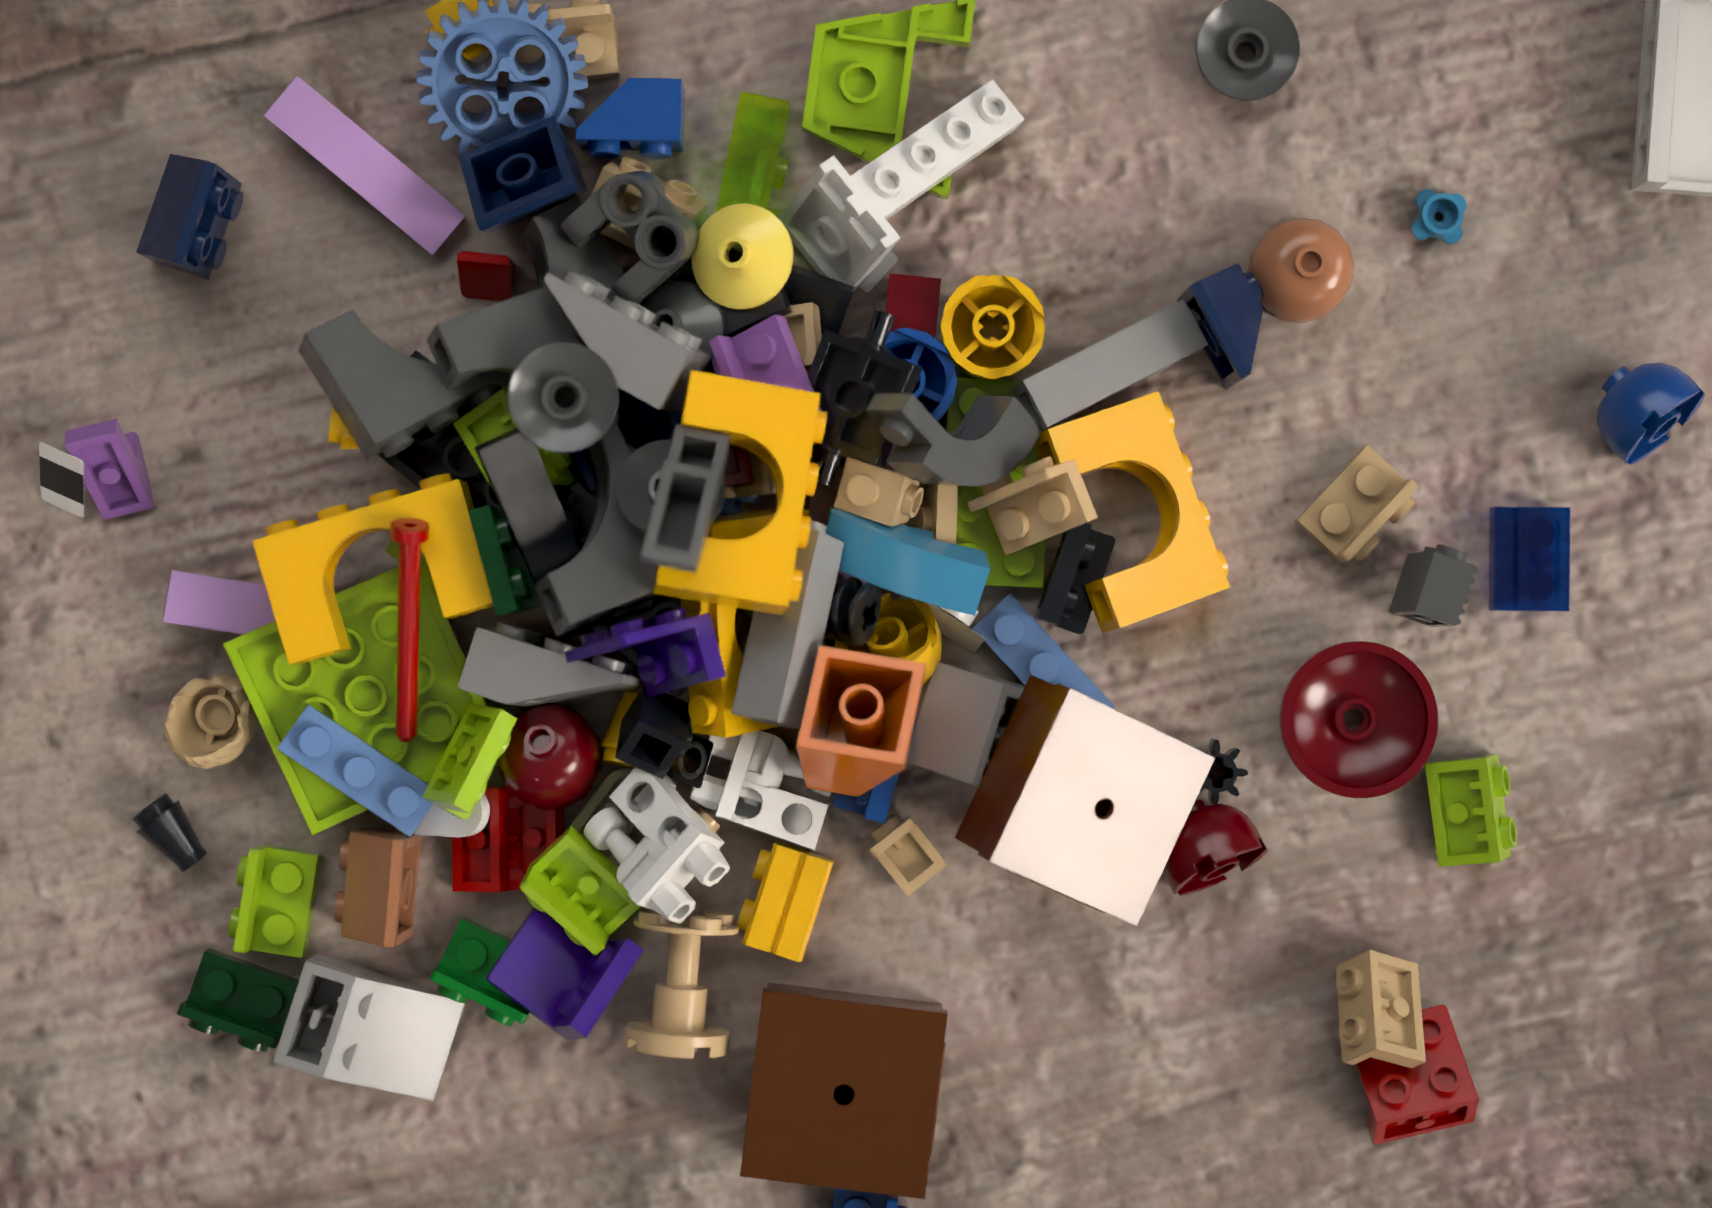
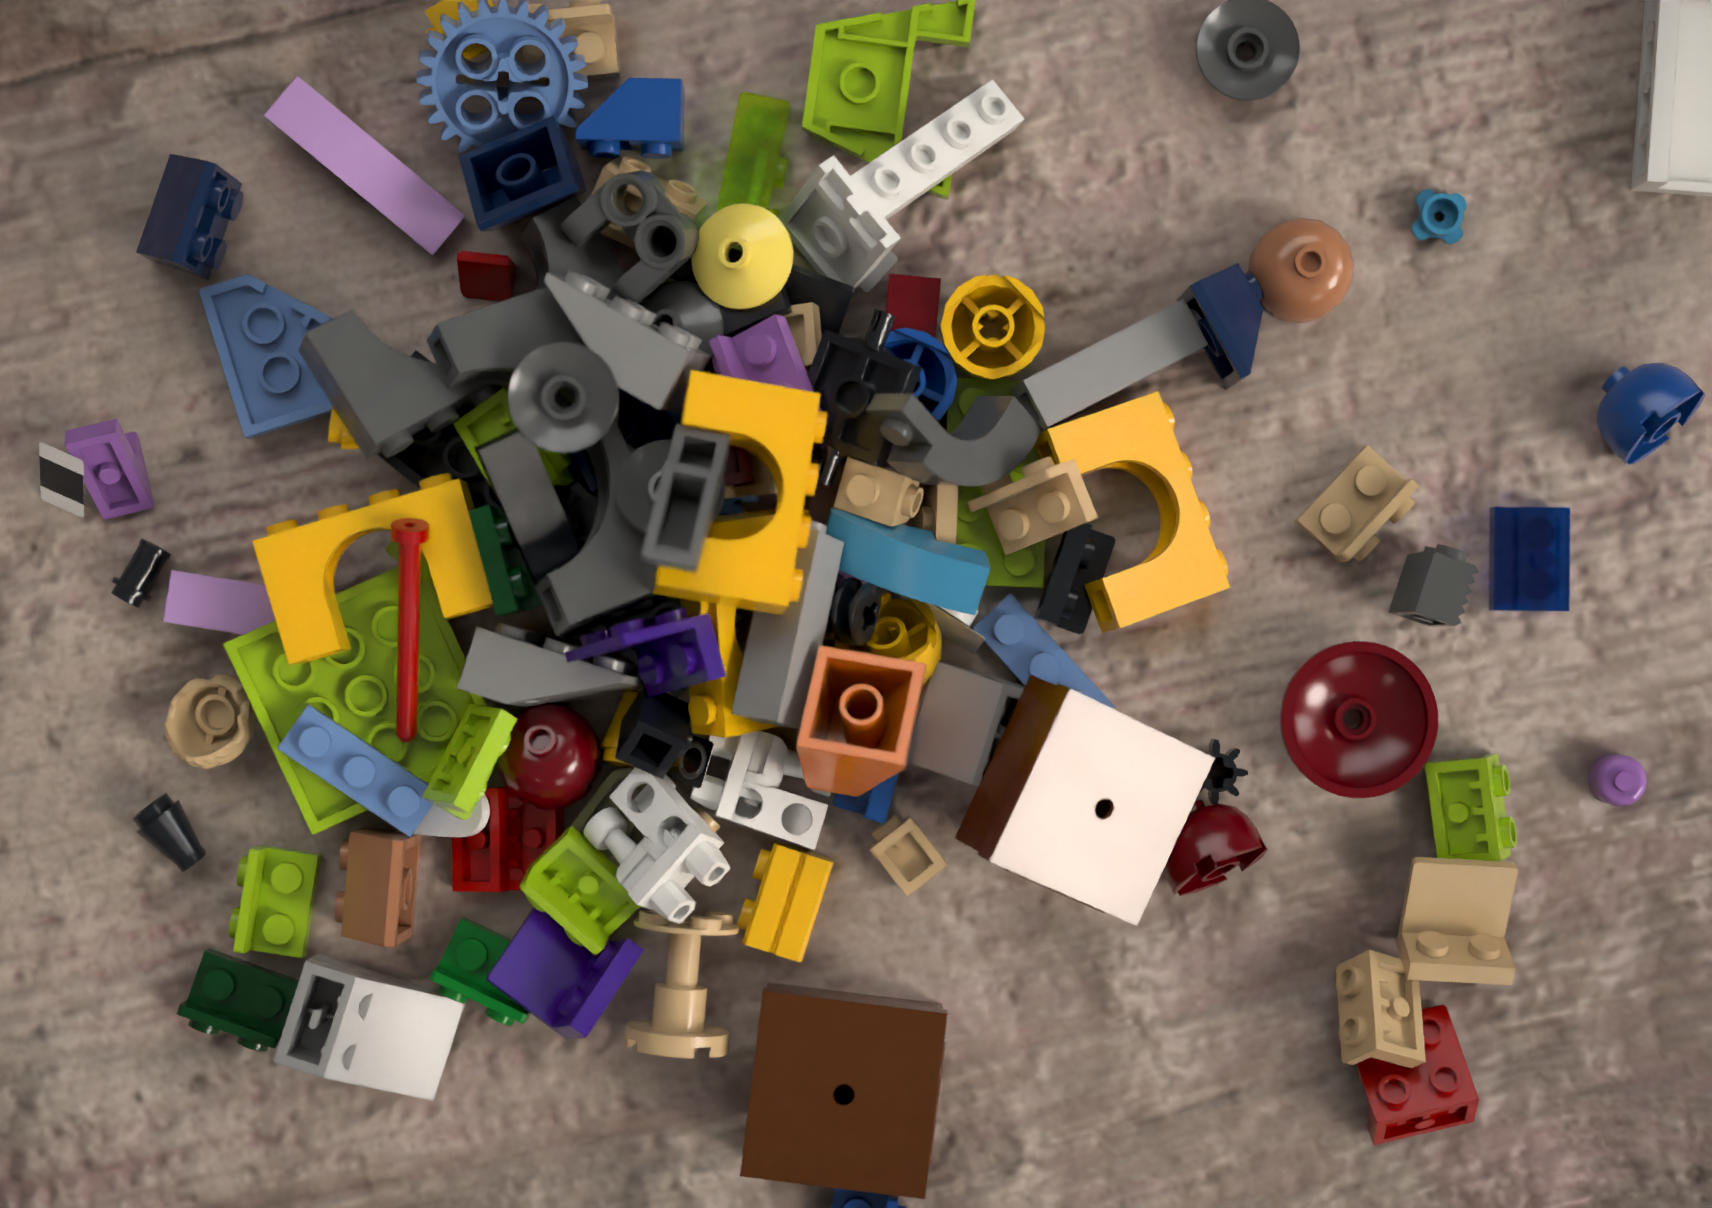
(140, 573): none -> black pin
(258, 348): none -> medium blue plate
(1457, 921): none -> tan bracket
(1617, 780): none -> medium lavender piece

